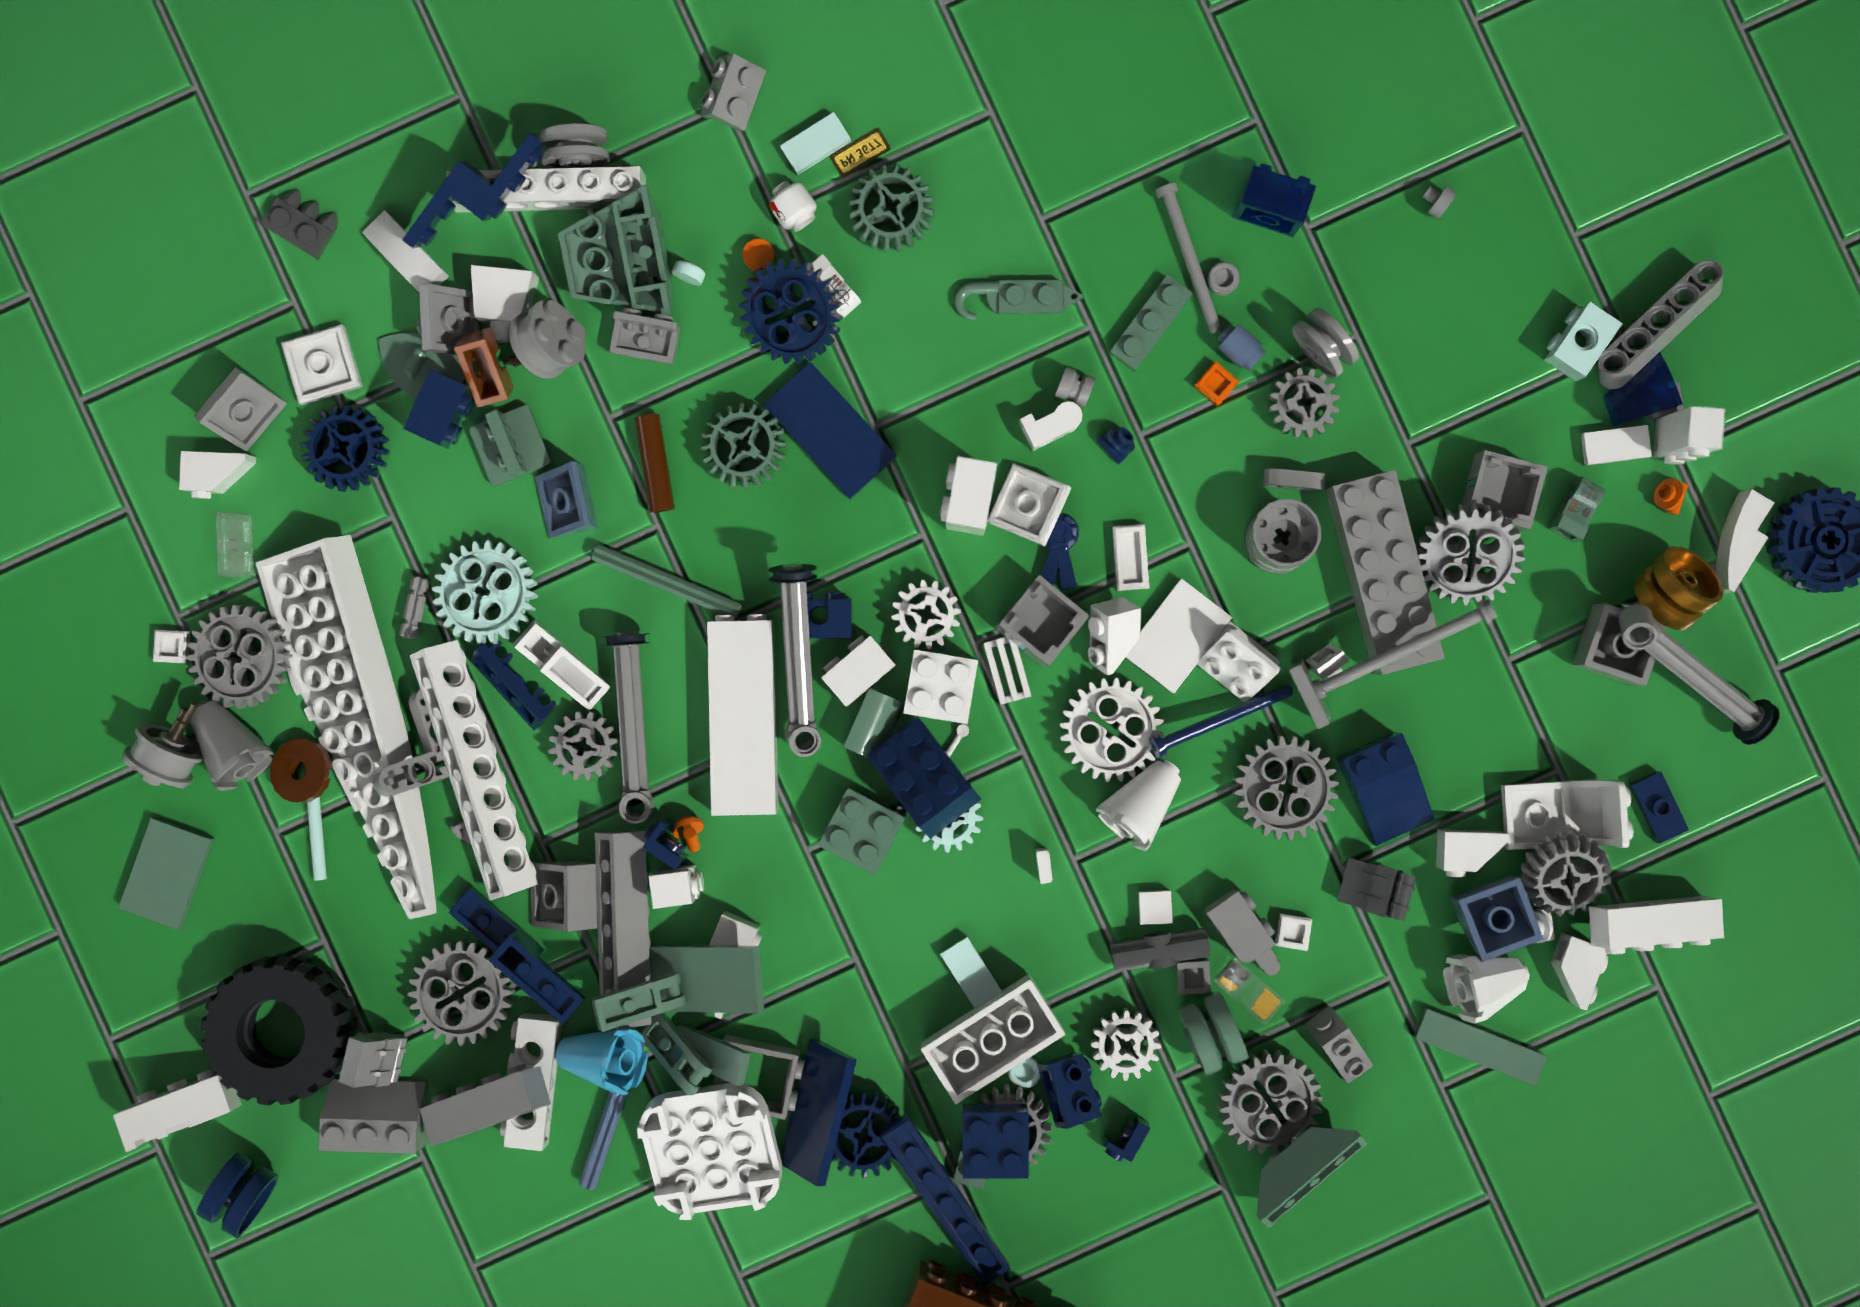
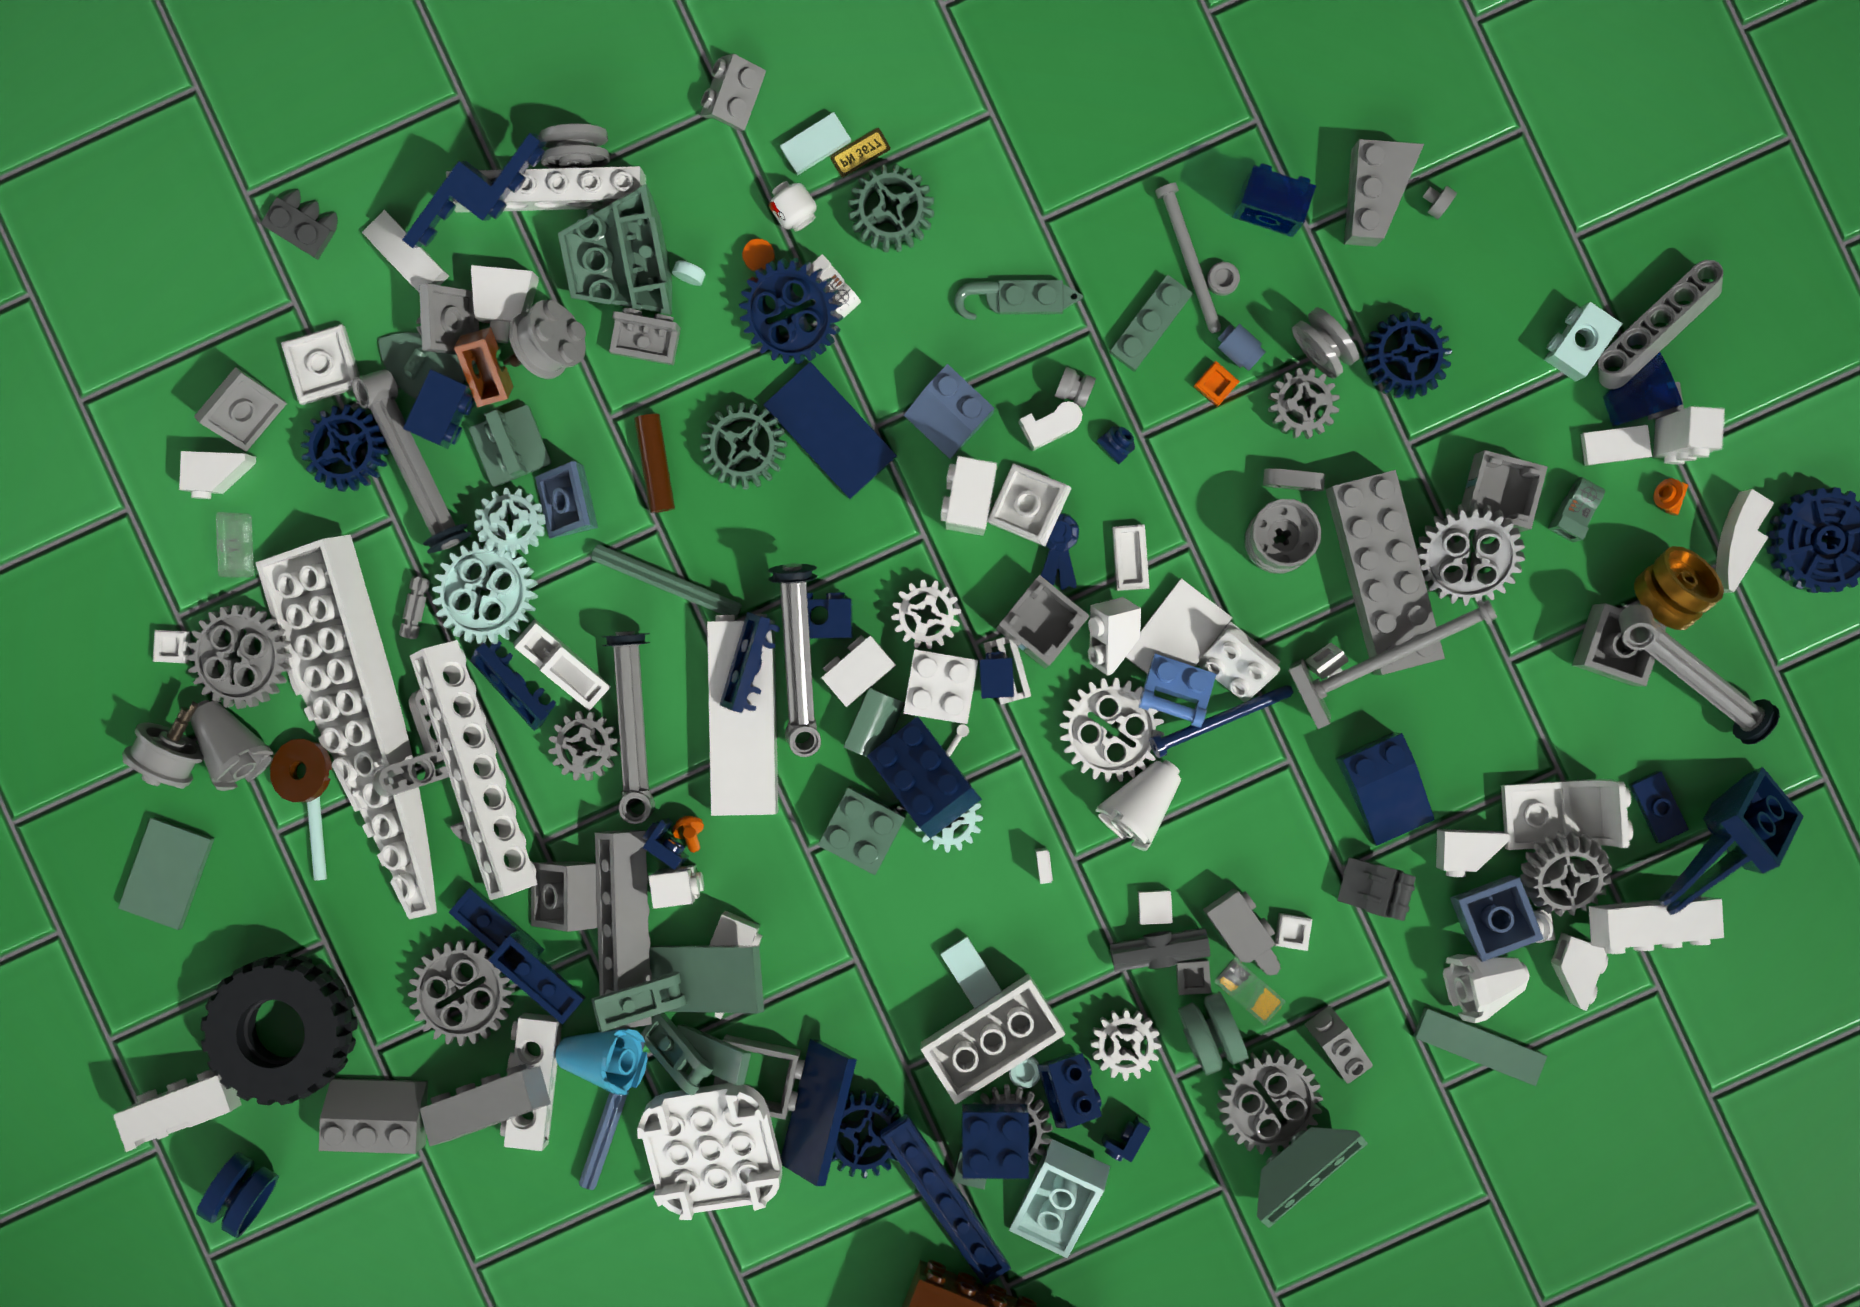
(373, 1059): light grey piece -> none
(378, 393): none -> light grey piece
(524, 521): none -> light aqua gear
(747, 663): none -> dark blue plate
(949, 411): none -> sand blue slope
(996, 676): none -> dark blue brick
(1060, 1198): none -> light aqua slope
(1181, 682): none -> medium blue plate
(1314, 792): light grey gear -> none
(1376, 186): none -> light grey wedge
(1407, 342): none -> dark blue gear
(1751, 823): none -> dark blue slope

